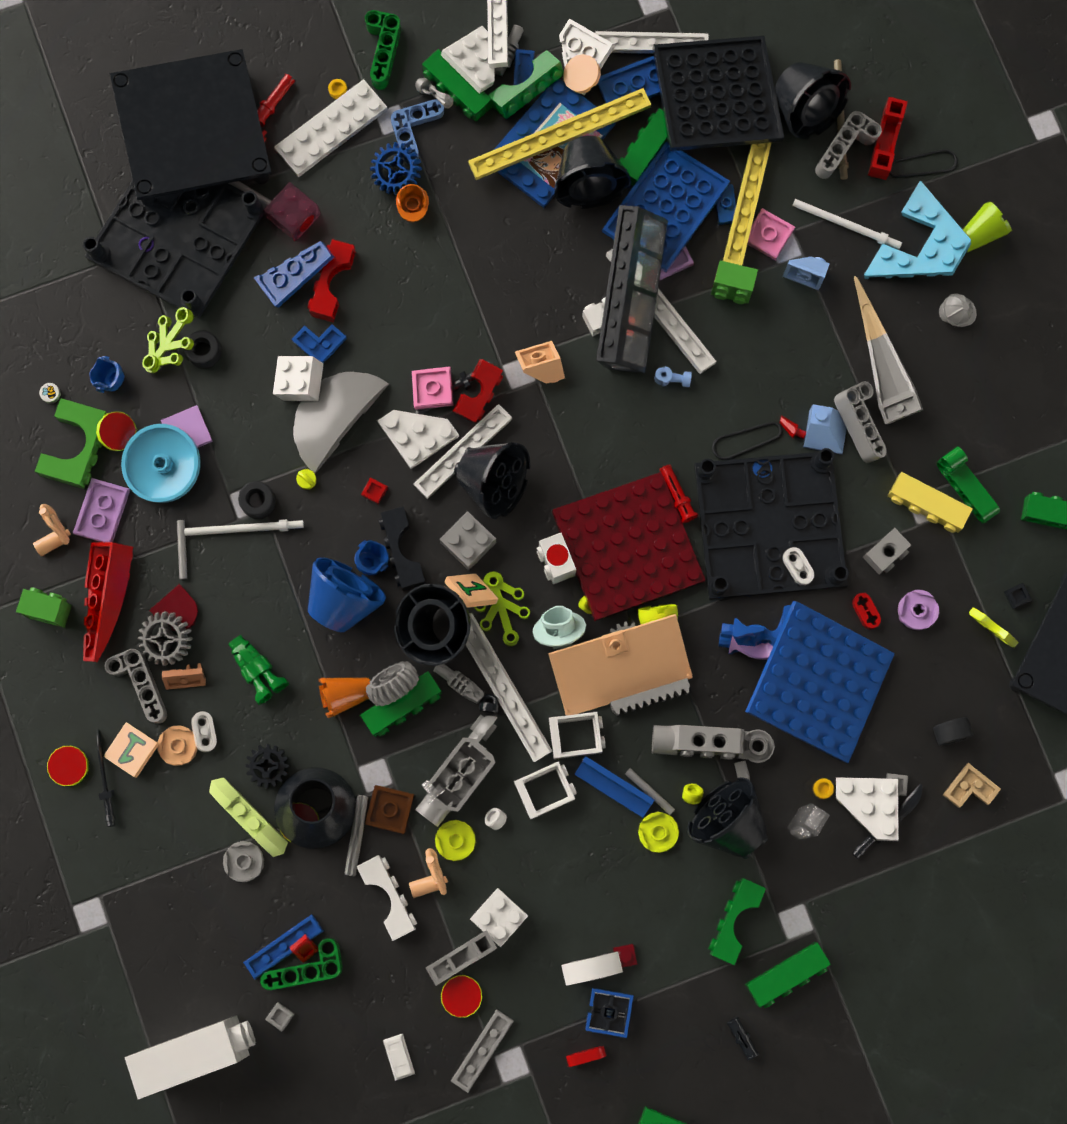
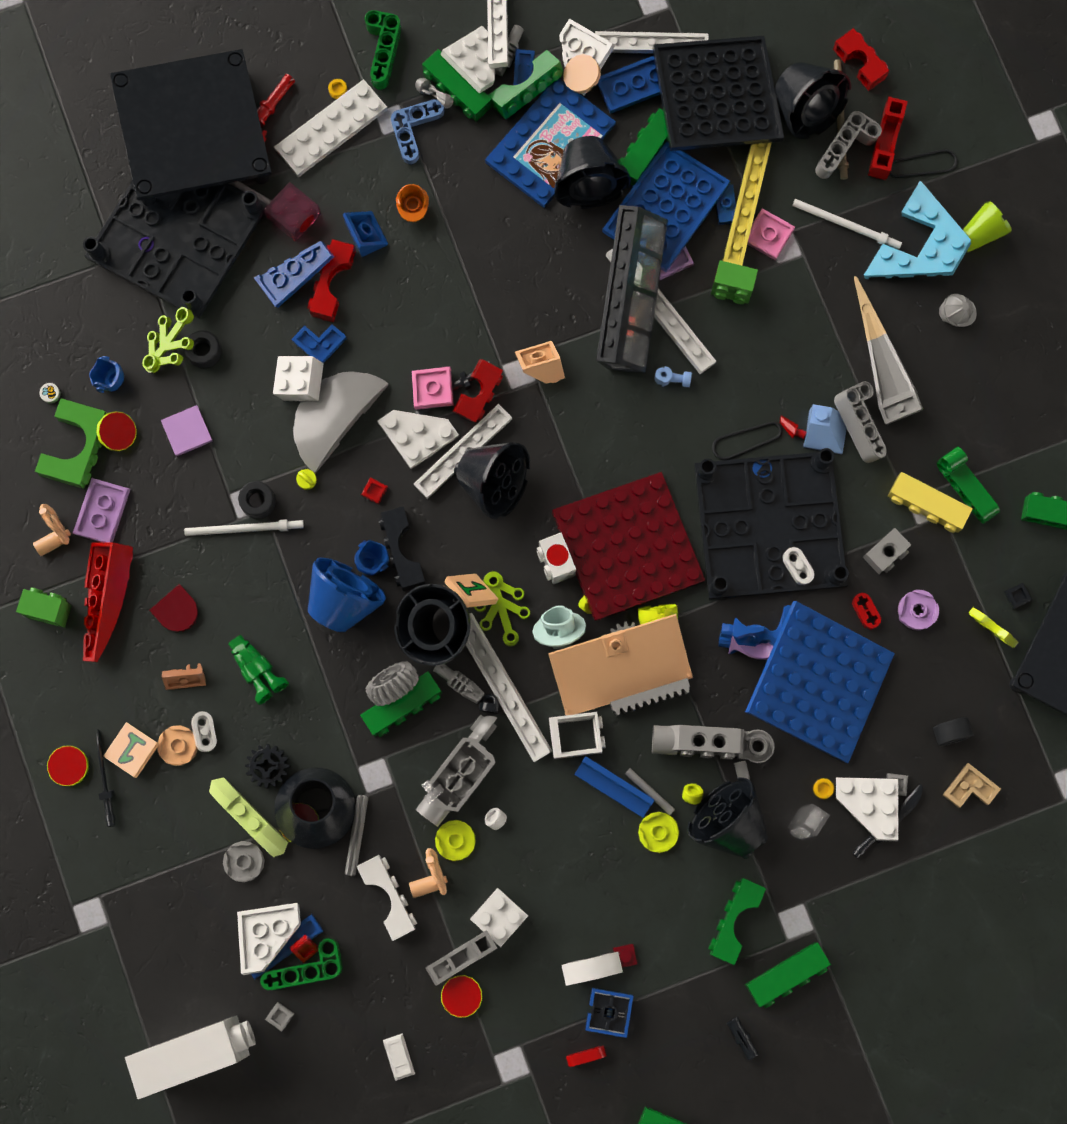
(140, 687): light grey beam -> none
(160, 463): medium azure dish -> none
(165, 630): light grey gear -> none
(182, 549): light grey bar -> none
(264, 934): none -> white plate
(342, 693): orange cone -> none
(365, 231): none -> blue slope
(389, 809): reddish brown tile -> none
(398, 160): blue gear -> none
(468, 540): light grey brick -> none
(482, 1051): light grey tile -> none
(559, 134): light yellow plate -> none
(562, 773): white window -> none
(593, 317): white brick -> none
(682, 503): red pin -> none
(807, 271): light blue slope -> none
(853, 46): none -> red arch

